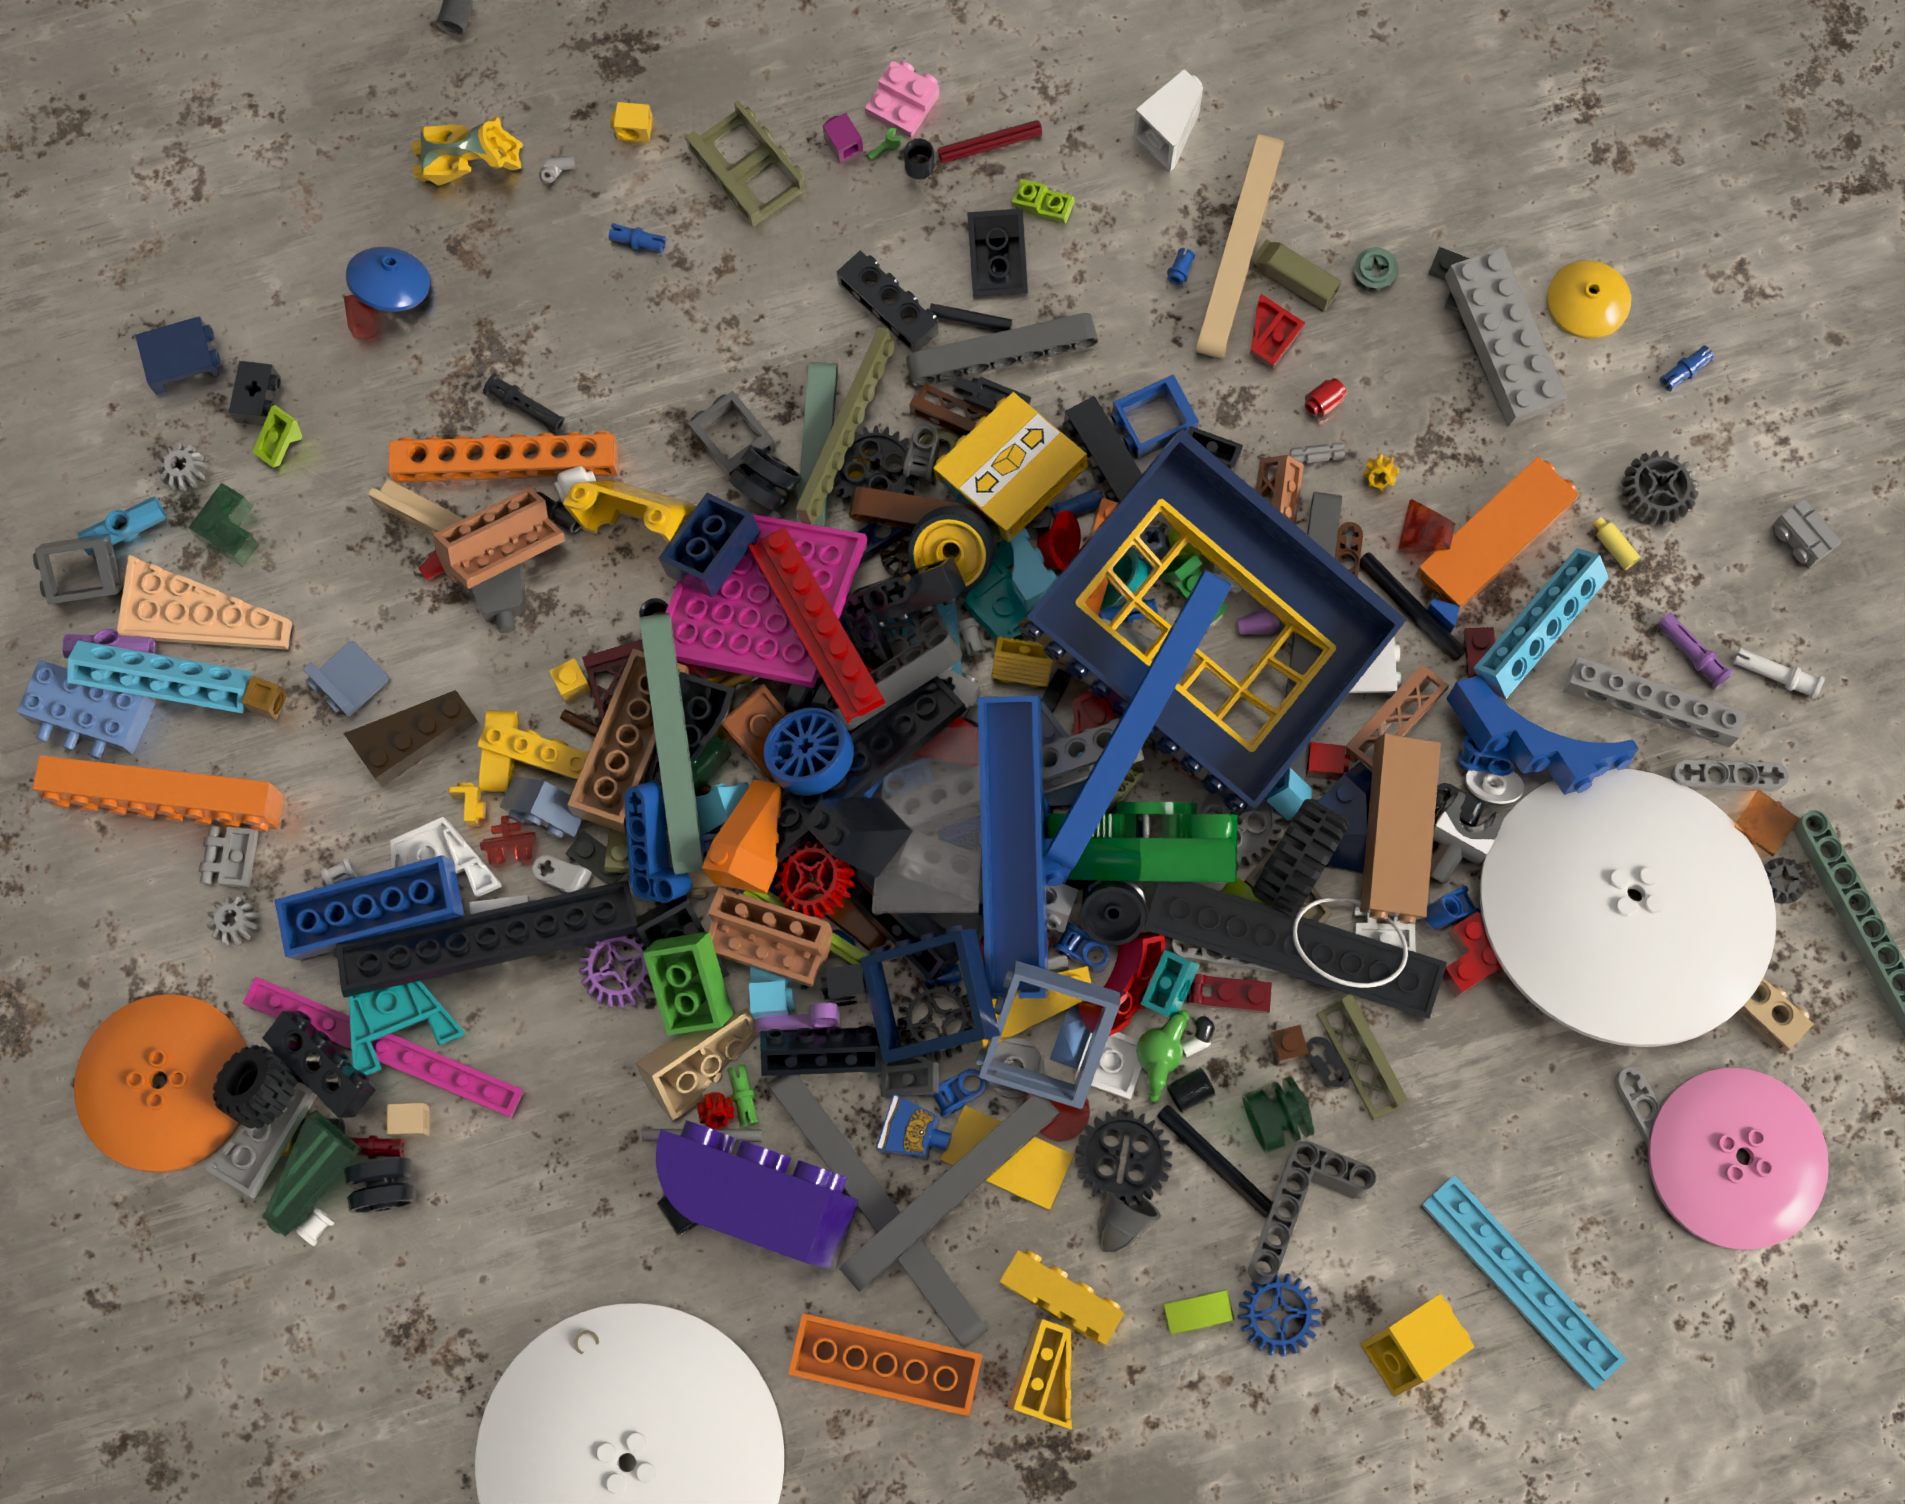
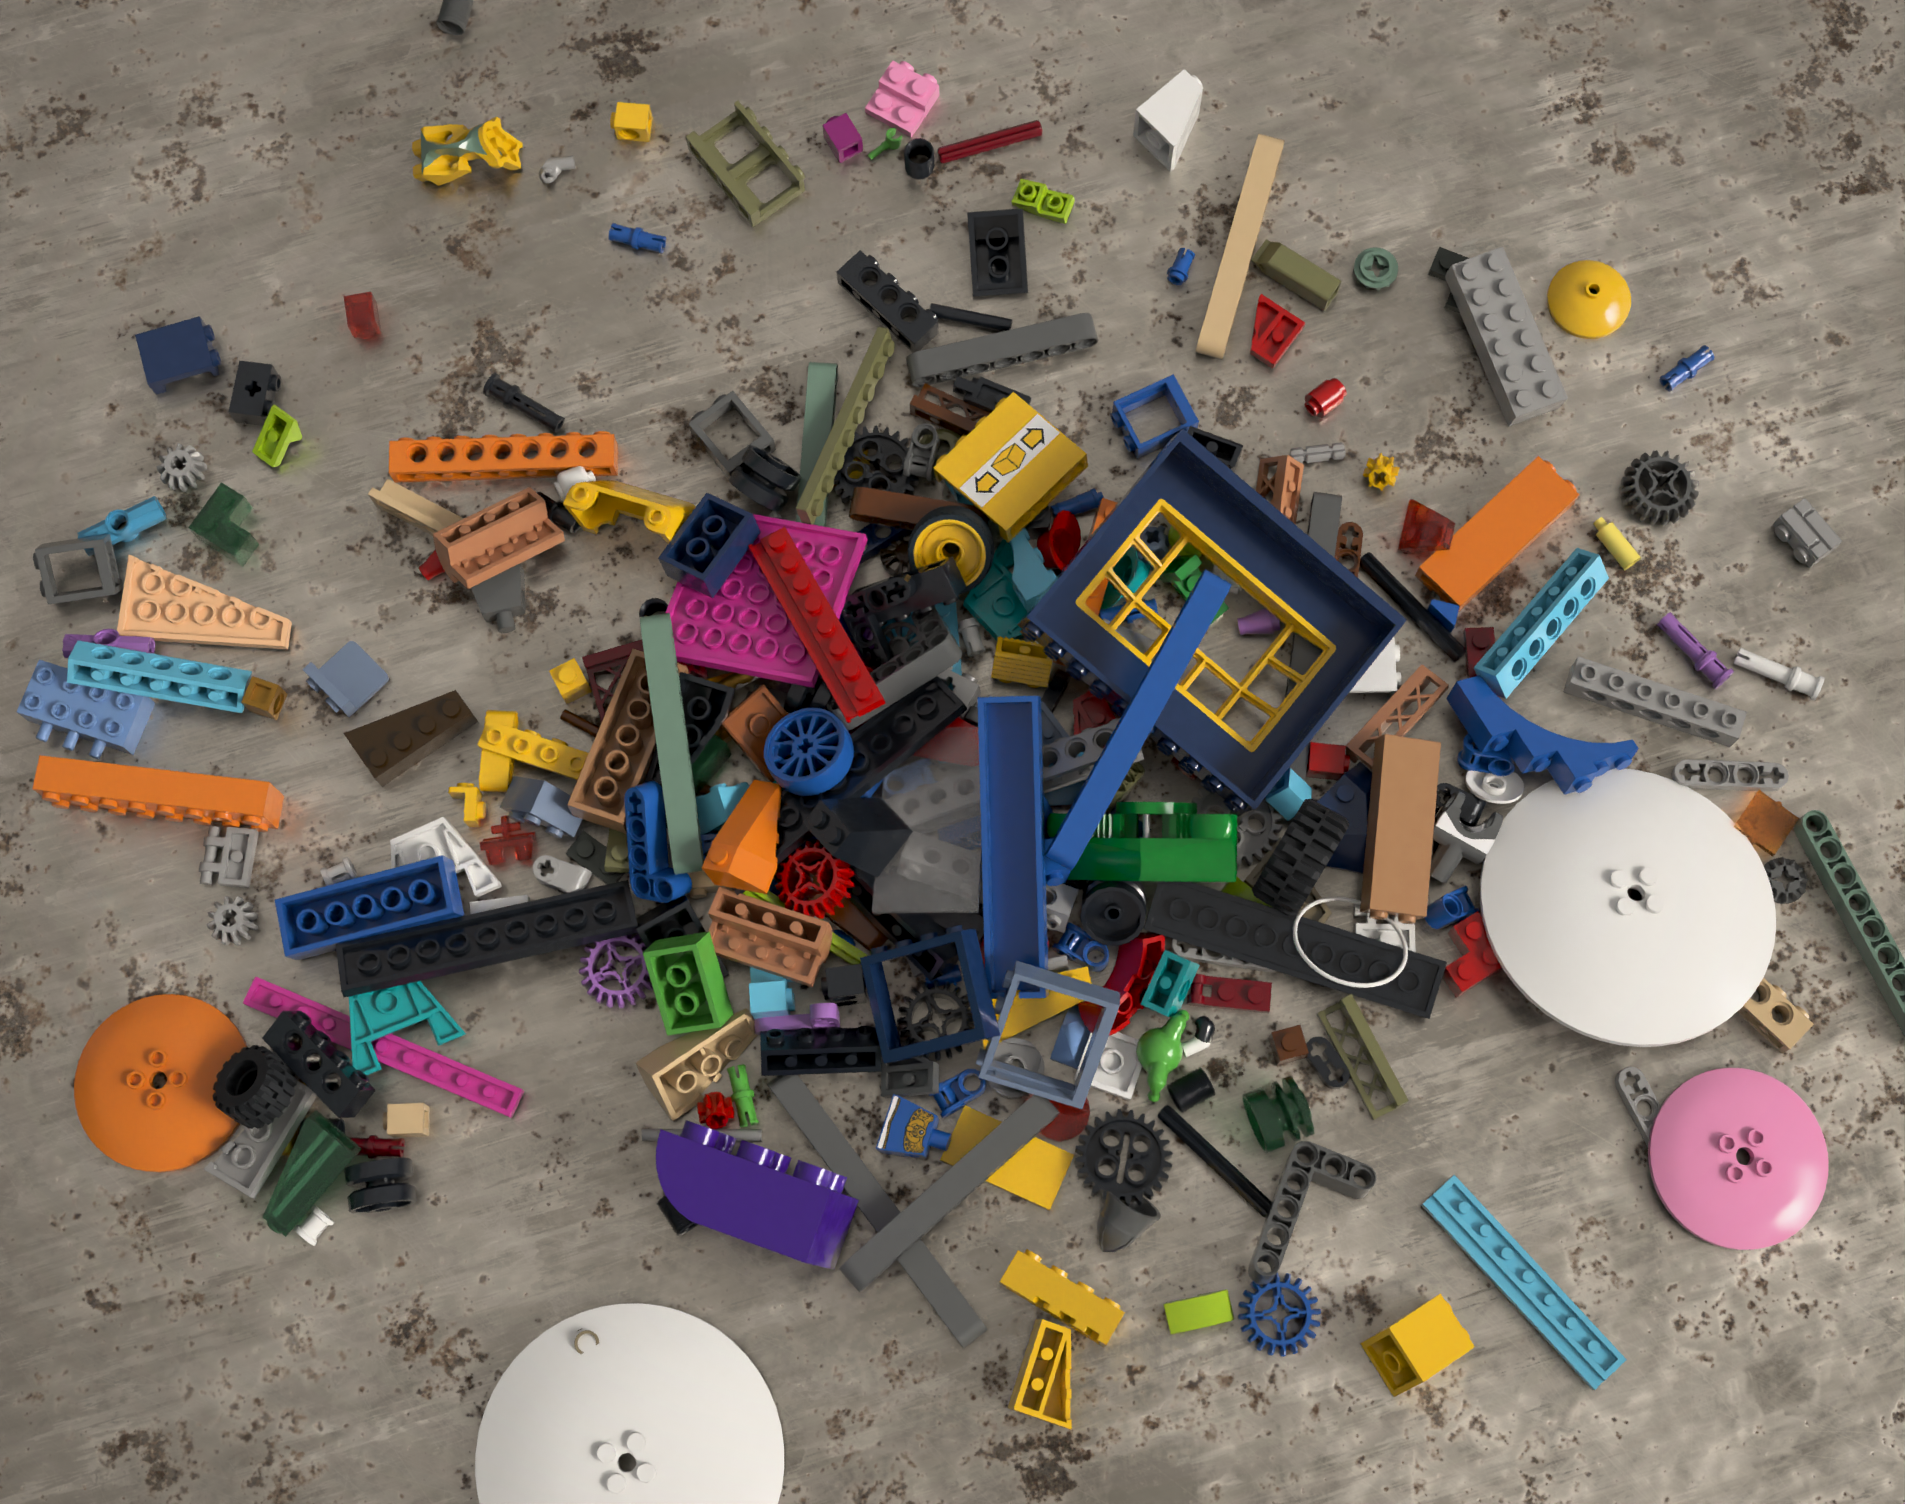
(387, 279): blue dish -> none
(885, 1364): orange brick -> none
(1104, 448): black brick -> none

